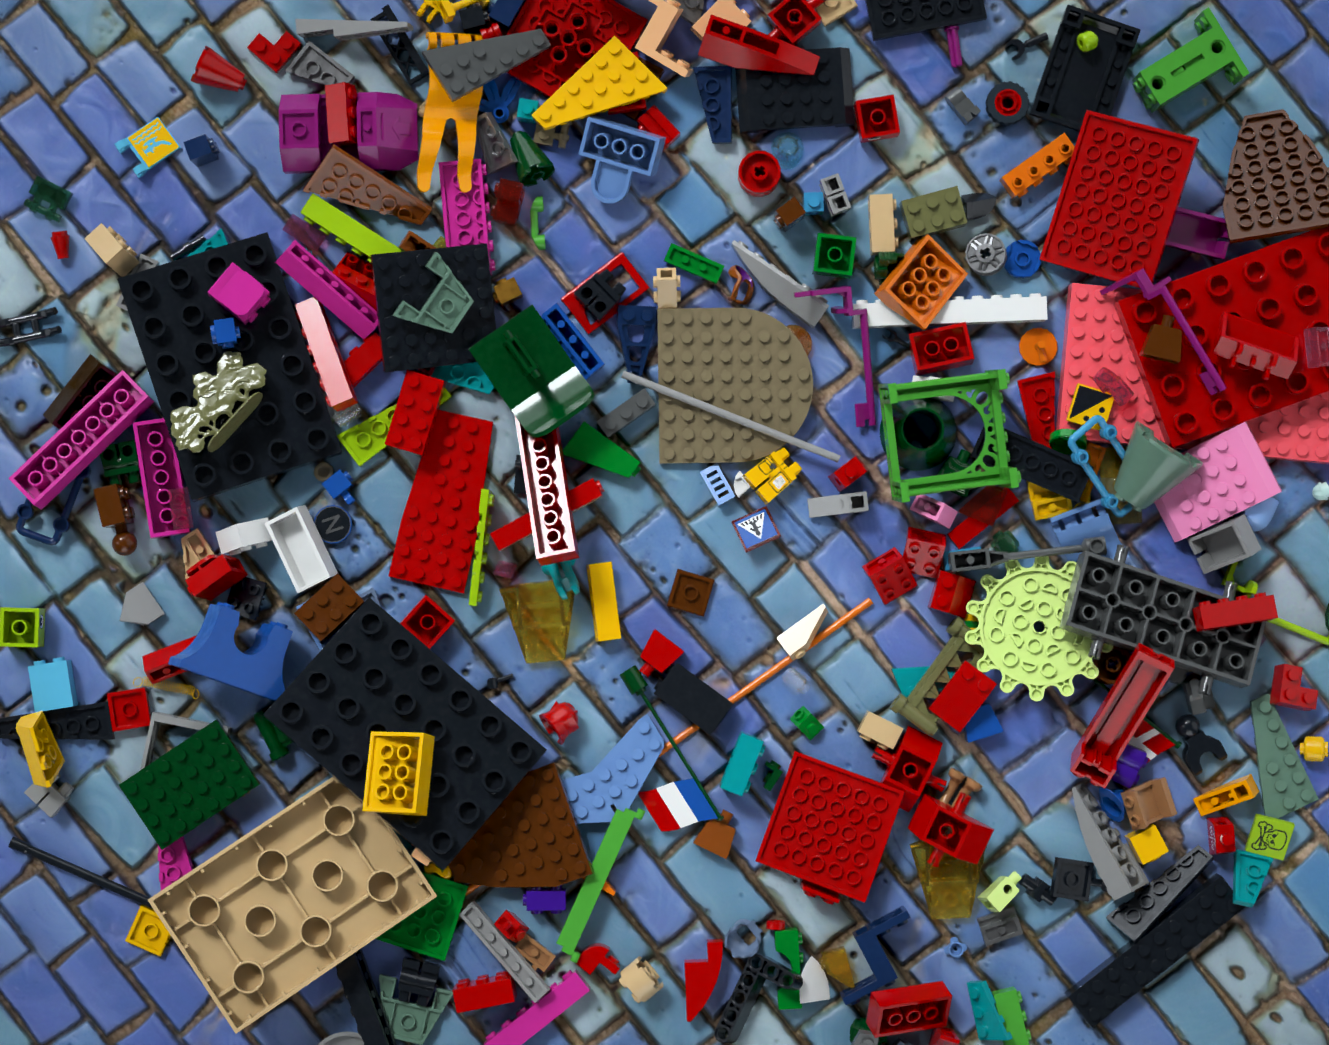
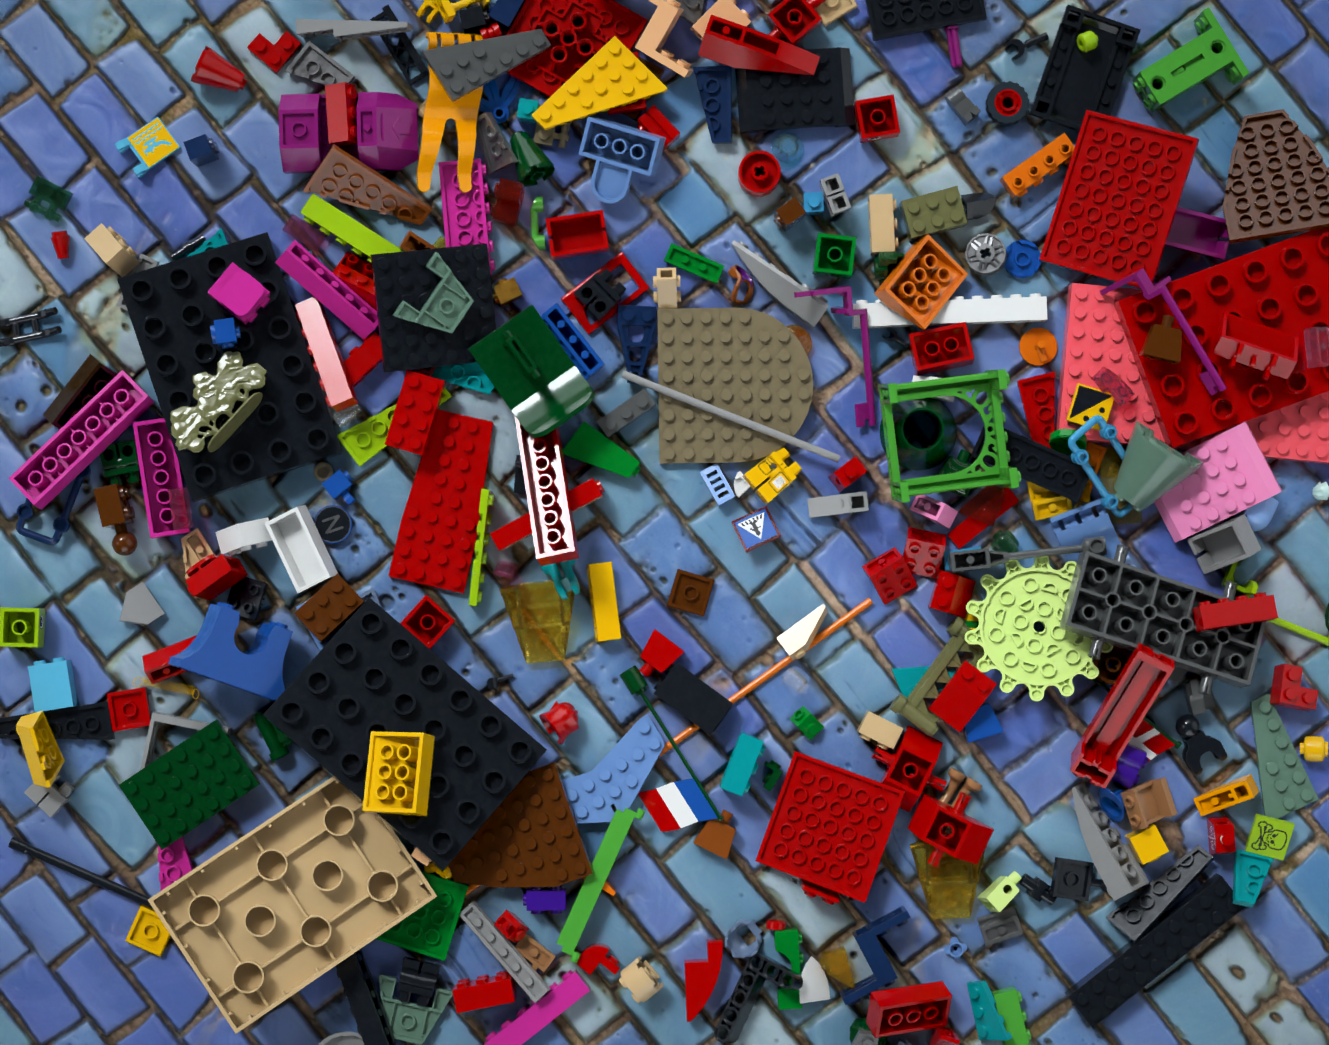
(577, 234): none -> red piece

